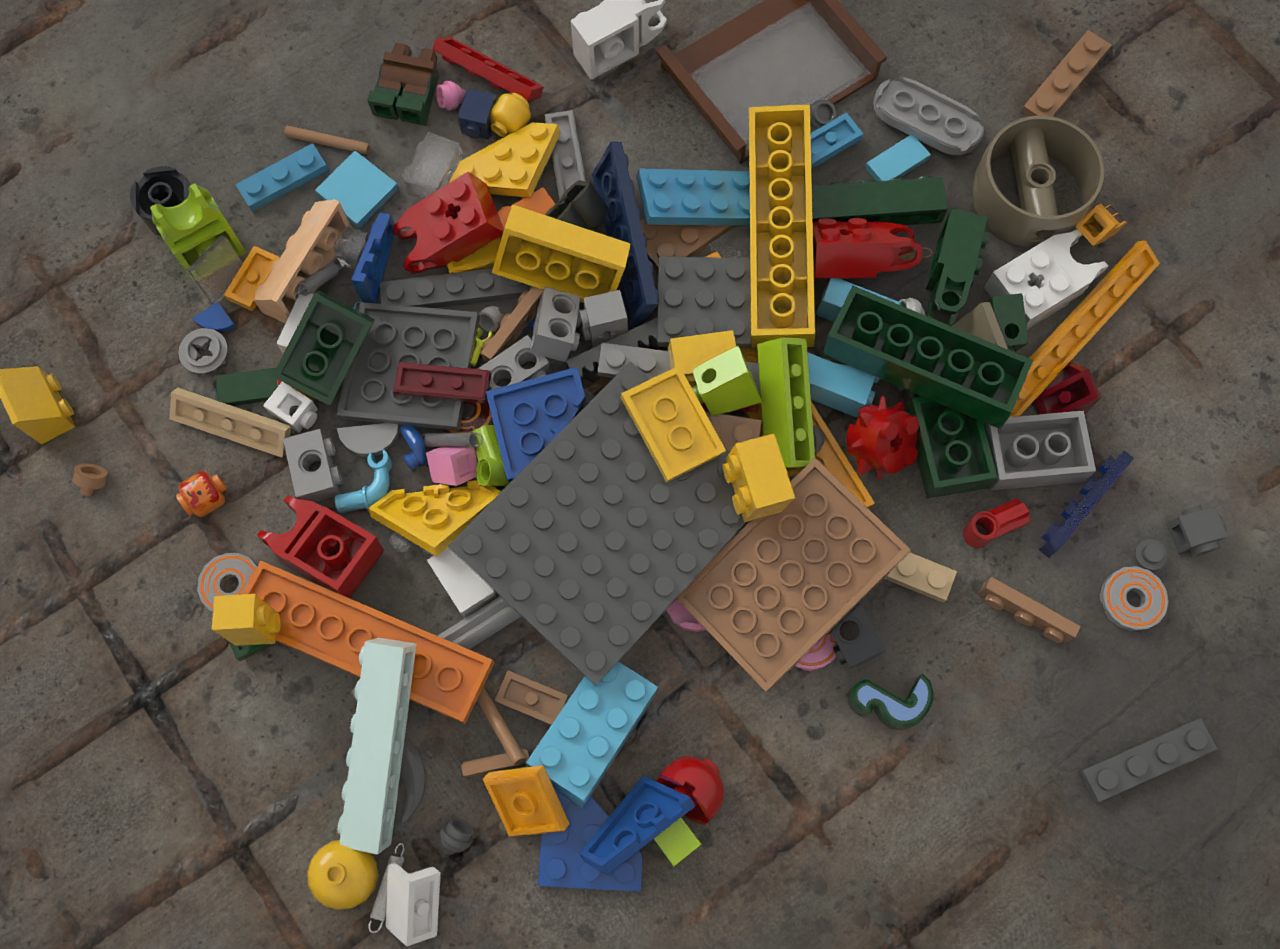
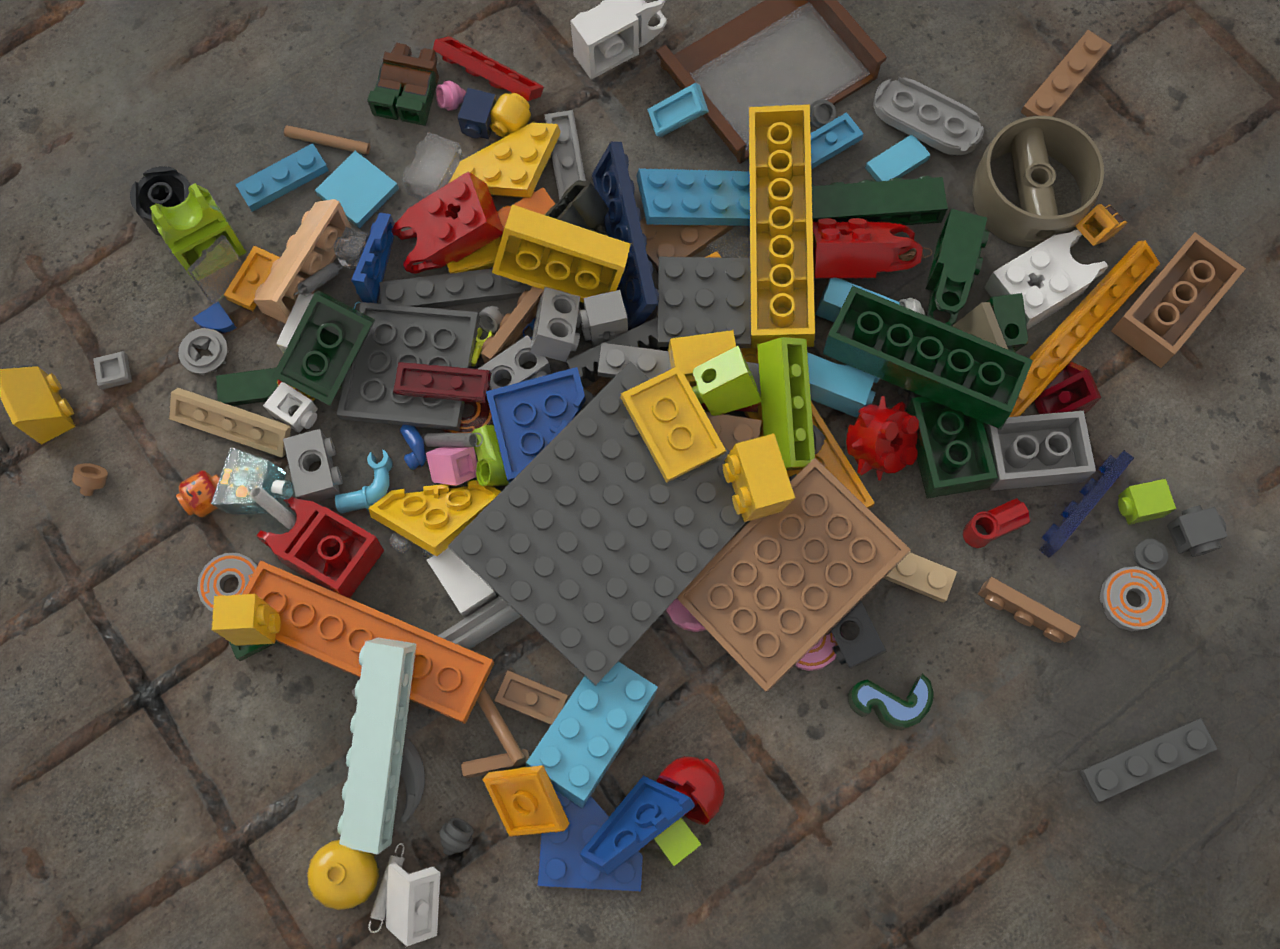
(112, 370): none -> light grey tile
(237, 472): none -> clear light blue torso
(272, 506): none -> white piece
(369, 438): light grey tile -> none
(678, 110): none -> medium azure tile
(1146, 501): none -> lime brick
(1178, 300): none -> medium nougat brick

